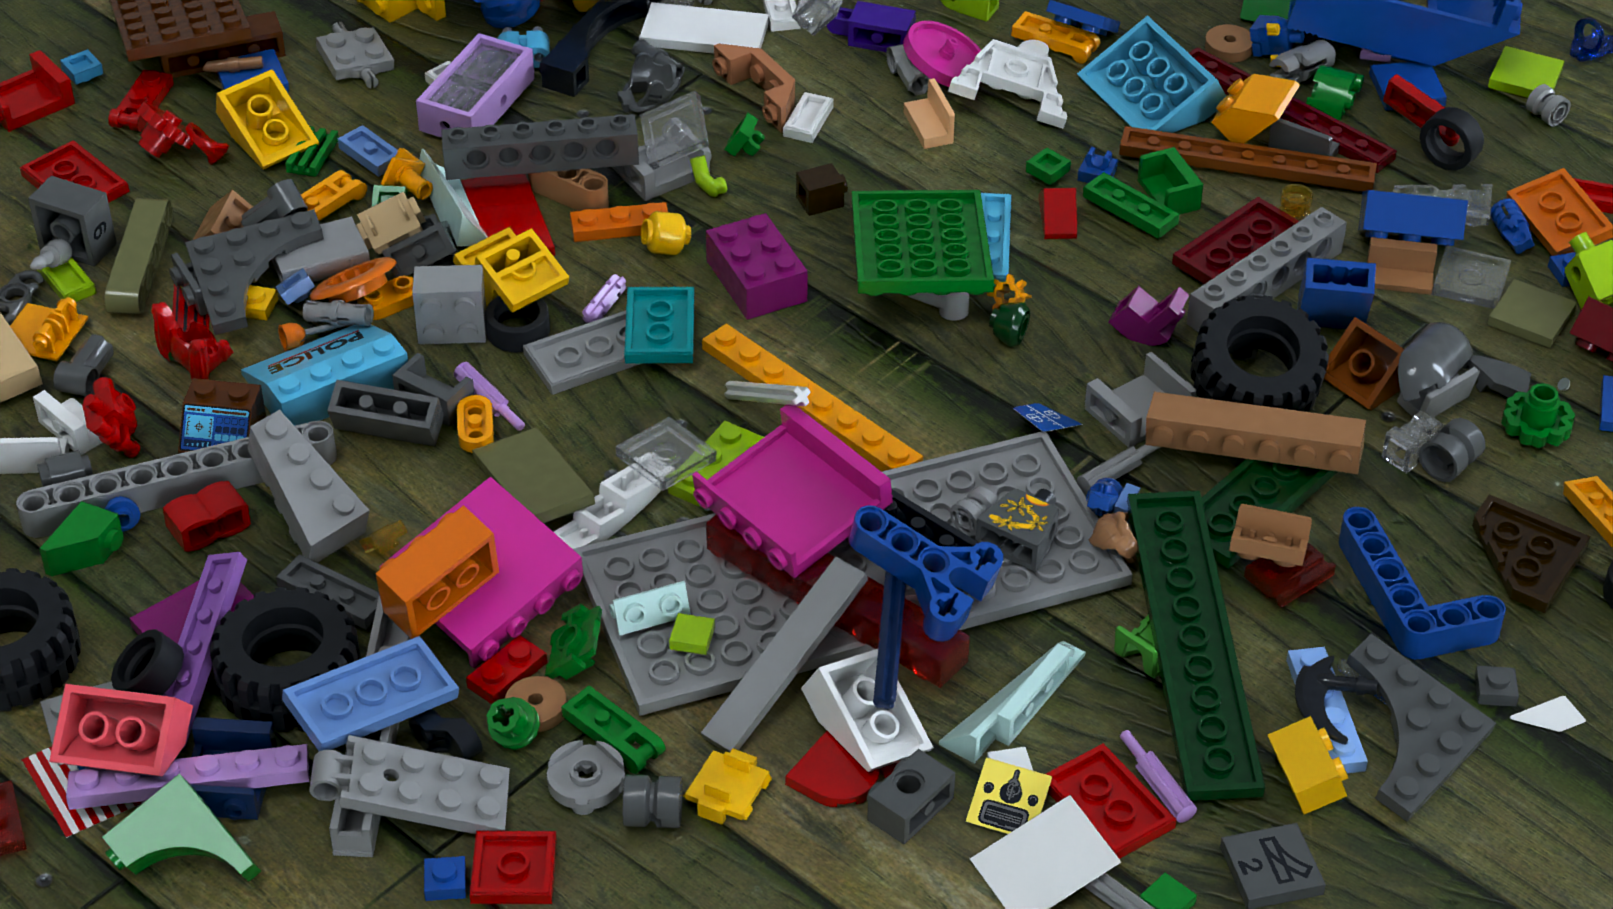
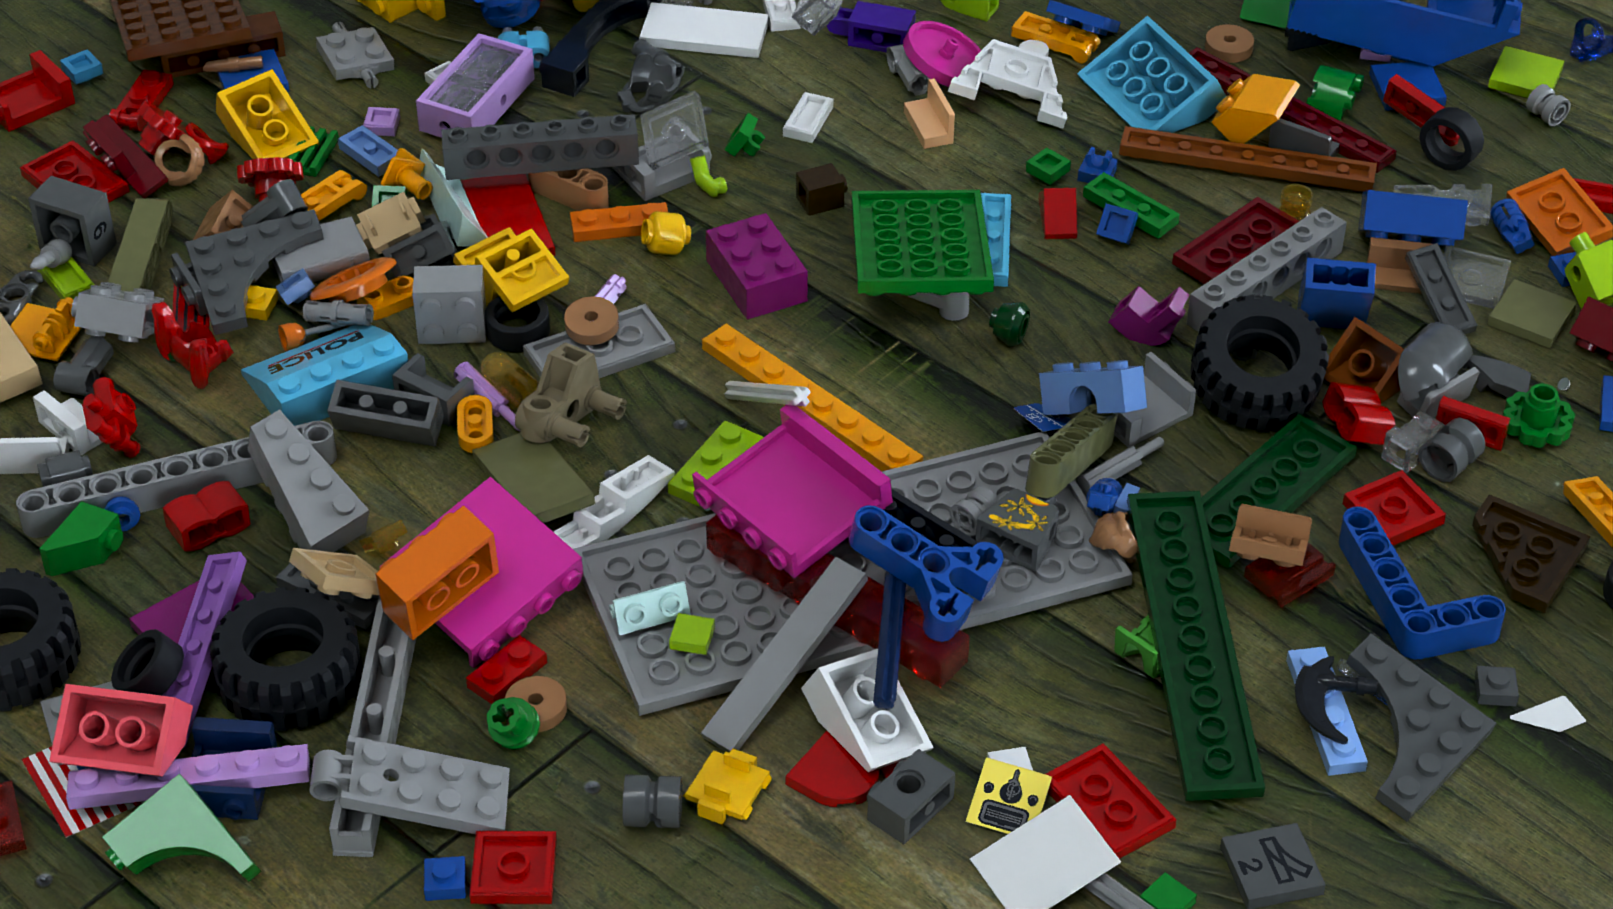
(115, 311): none -> light grey brick
(123, 155): none -> dark red bracket
(195, 166): none -> medium nougat piece
(218, 413): slope -> none
(266, 172): none -> red plant
(336, 572): none -> tan plate
(370, 694): medium blue plate -> none
(382, 120): none -> lavender tile
(445, 735): black piece -> none
(508, 377): none -> clear yellow arm
(566, 383): none -> dark tan piece
(574, 642): green piece -> none
(585, 793): light grey plate -> none
(588, 332): none -> medium nougat piece
(610, 724): green plate -> none
(659, 325): teal tile -> none
(666, 453): clear tile -> none
(741, 63): nougat slope -> none
(1005, 287): light orange gear -> none
(1013, 705): light aqua wedge -> none
(1070, 452): none -> olive beam
(1115, 387): none -> medium blue arch
(1117, 224): none -> blue plate
(1160, 780): lavender axle -> none
(1170, 180): green panel -> none
(1255, 432): medium nougat brick -> none
(1272, 36): blue piece -> none
(1303, 60): light grey piece -> none
(1308, 765): yellow brick -> none
(1358, 413): none -> red brick
(1398, 506): none -> red plate
(1440, 288): none -> dark grey tile
(1492, 425): none -> red tile

